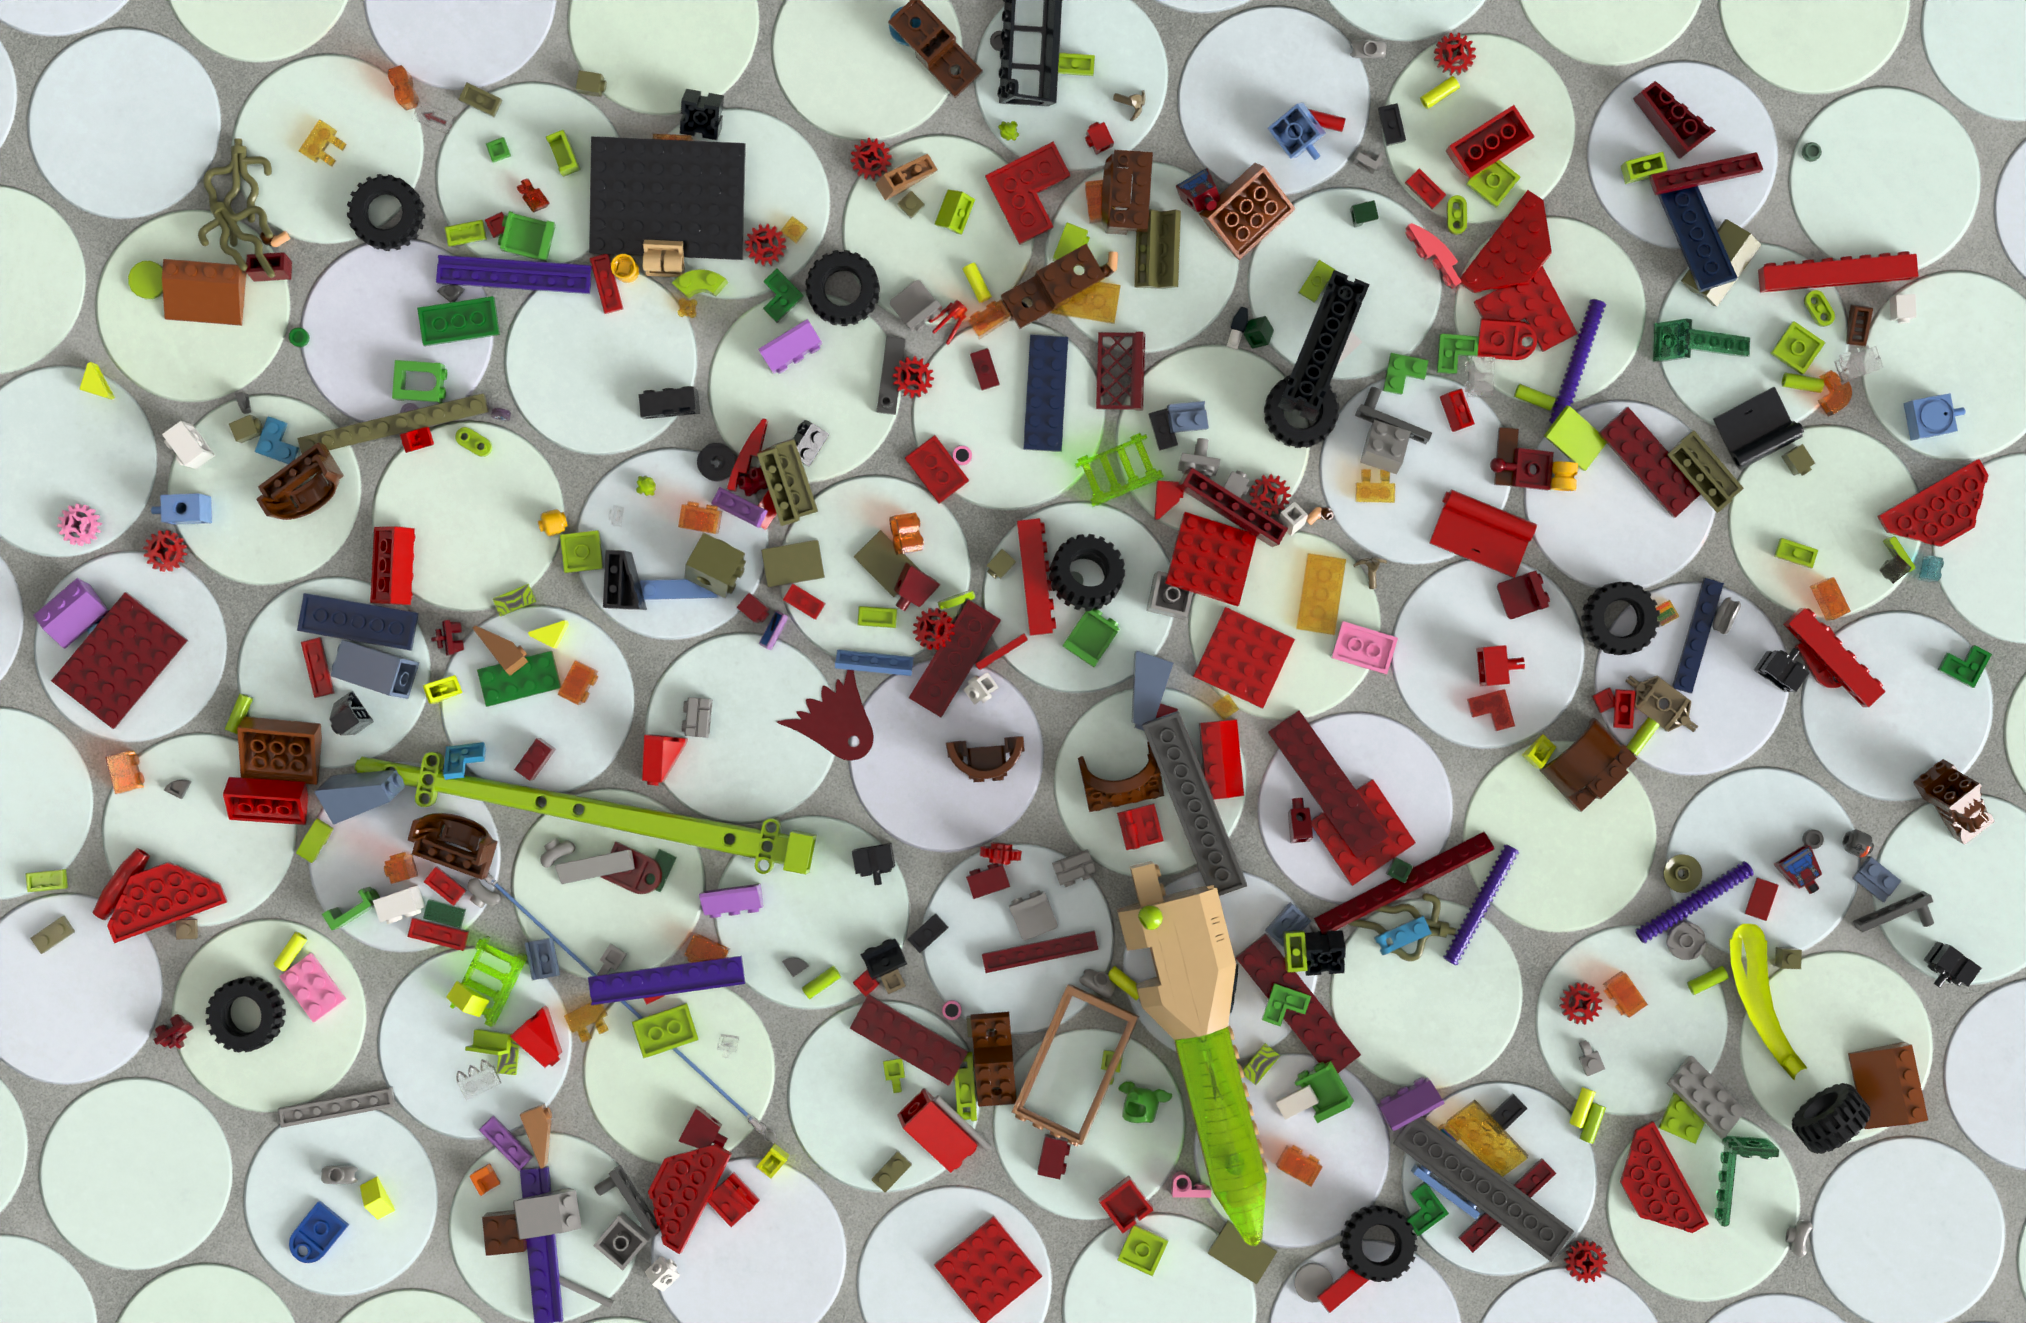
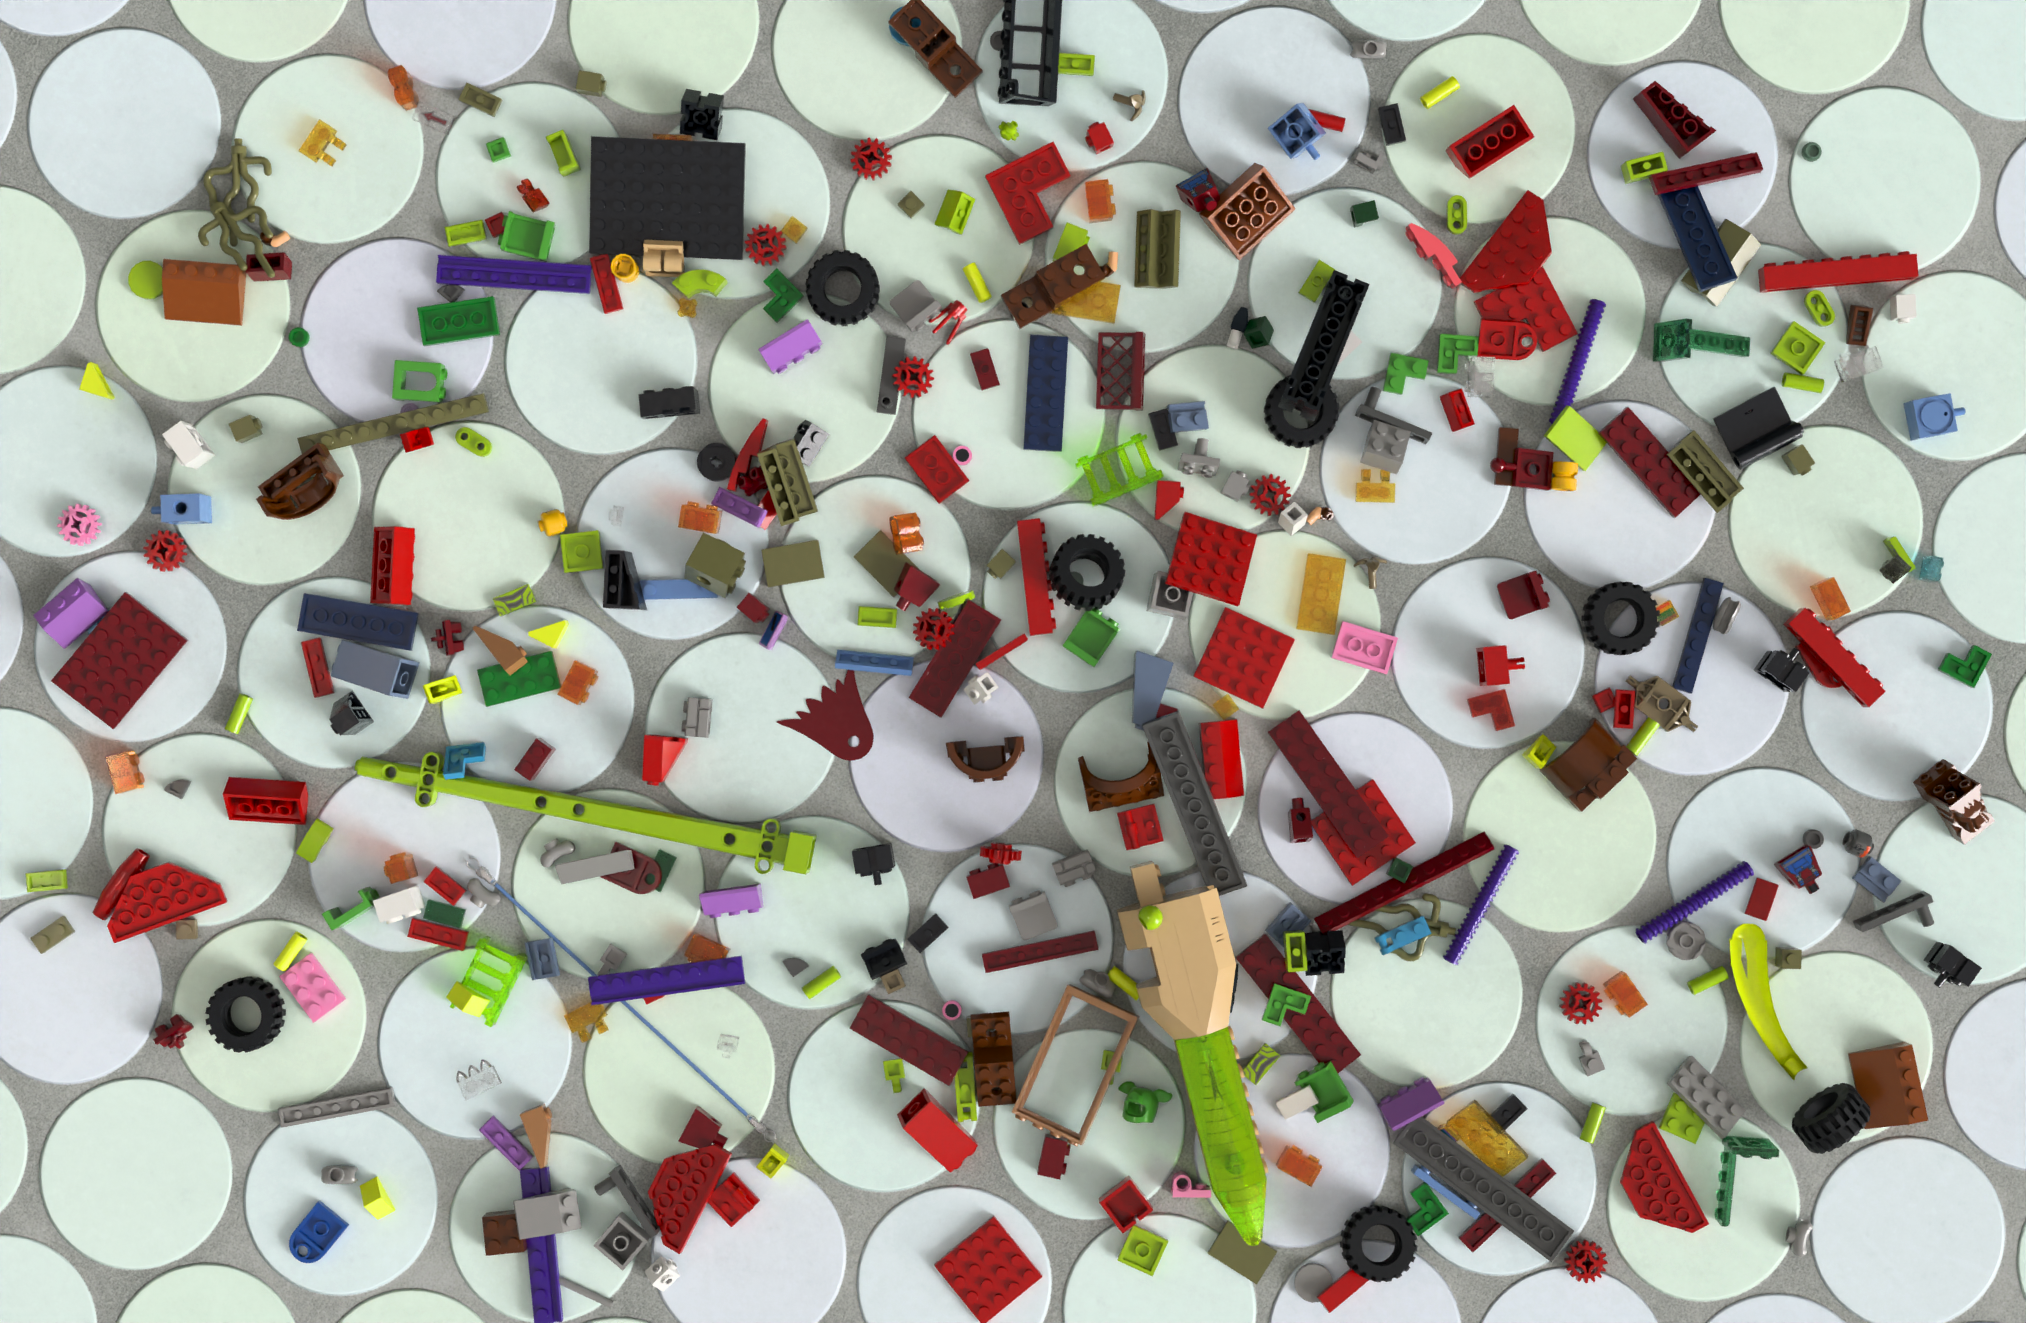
(243, 402): dark grey tile -> none
(271, 443): dark azure plate -> none
(279, 749): dark orange slope -> none
(356, 793): sand blue slope -> none
(405, 229): black tyre -> none
(459, 831): reddish brown piece -> none
(484, 1179): orange panel -> none
(490, 1042): lime panel -> none
(501, 414): clear purple tile -> none
(509, 1062): tile -> none
(539, 1038): red slope -> none
(646, 485): lime plant -> none
(665, 1030): lime tile -> none
(804, 601): red plate -> none
(865, 983): red tile -> none
(891, 1171): olive plate -> none
(905, 176): medium nougat slope -> none
(962, 1123): light grey bar -> none
(989, 319): clear orange brick -> none
(1117, 191): reddish brown piece -> none
(1232, 507): dark red brick -> none
(1425, 188): red plate -> none
(1448, 49): red gear -> none
(1482, 527): red door -> none
(1494, 182): lime plate -> none
(1534, 397): lime piece -> none
(1582, 1107): neon yellow piece -> none
(1691, 877): olive dish -> none
(1796, 553): lime plate -> none
(1839, 393): clear orange brick -> none
(1940, 510): red plate -> none

